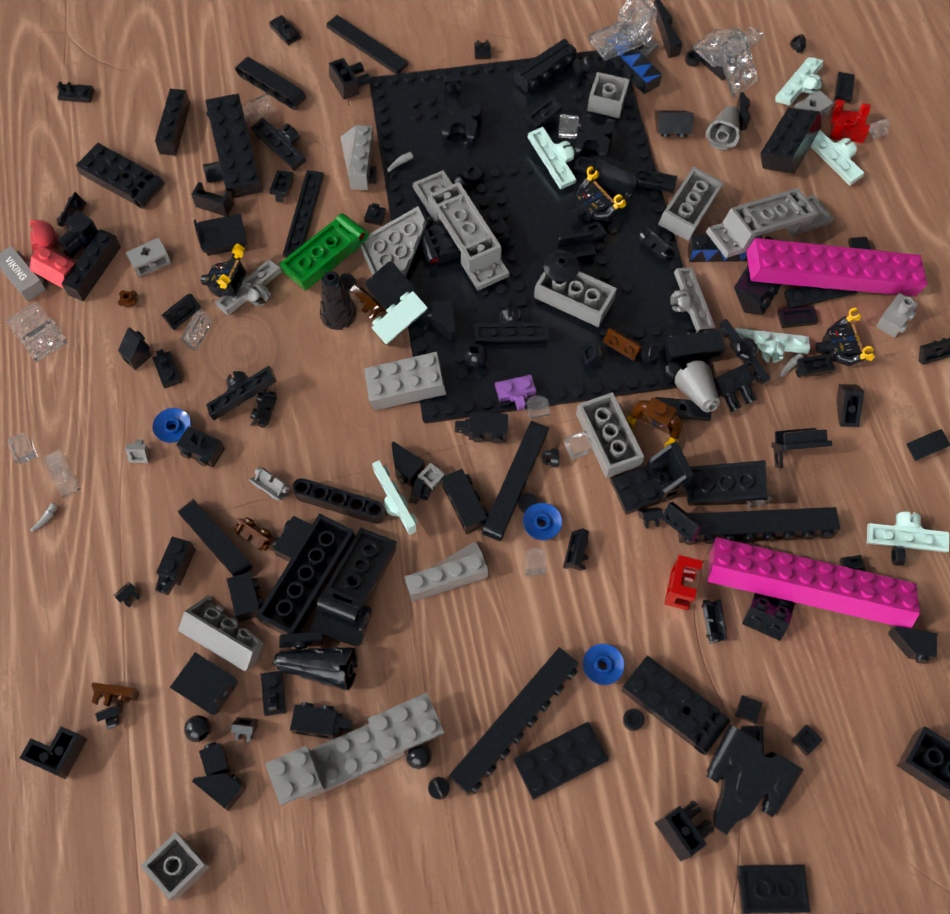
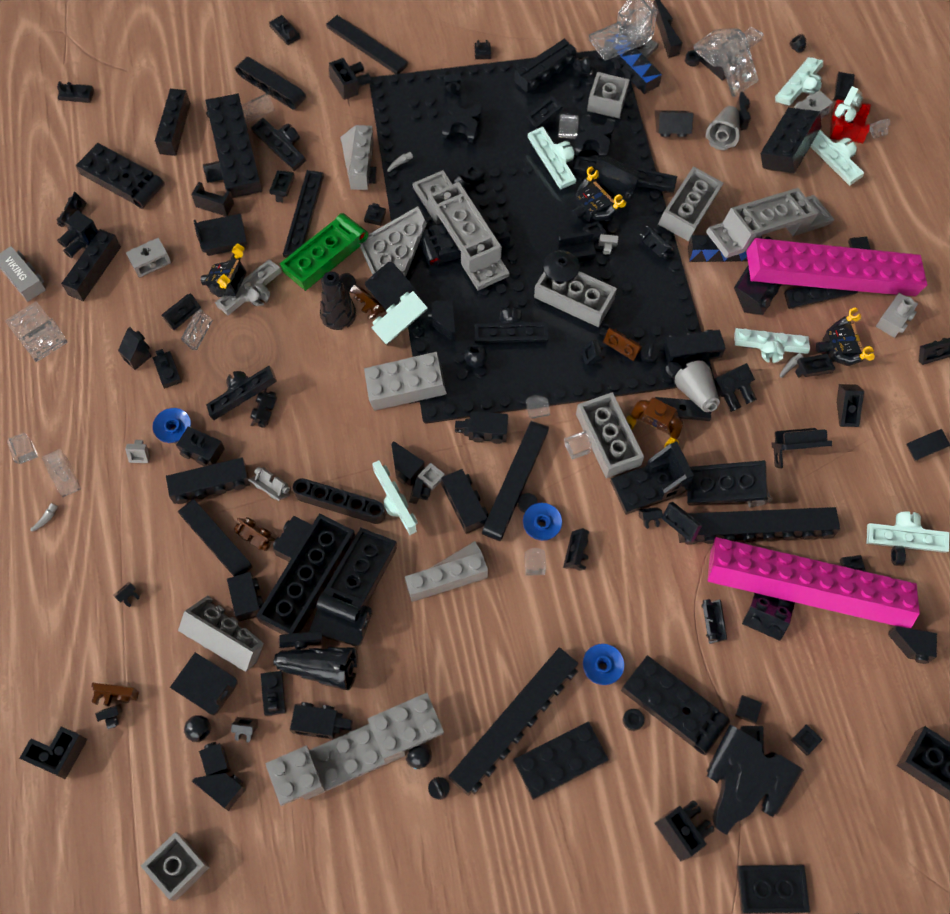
(42, 234): coral cylinder -> none
(51, 264): coral slope -> none
(130, 302): reddish brown plate -> none
(174, 564): black hinge -> none
(207, 481): none -> black brick
(516, 390): medium lavender hinge -> none
(554, 457): black tile -> none
(608, 242): none -> light grey tile
(677, 594): red panel -> none
(691, 300): light grey plate -> none
(745, 350): black plate -> none
(797, 317): black tile -> none
(852, 100): none -> light aqua plate

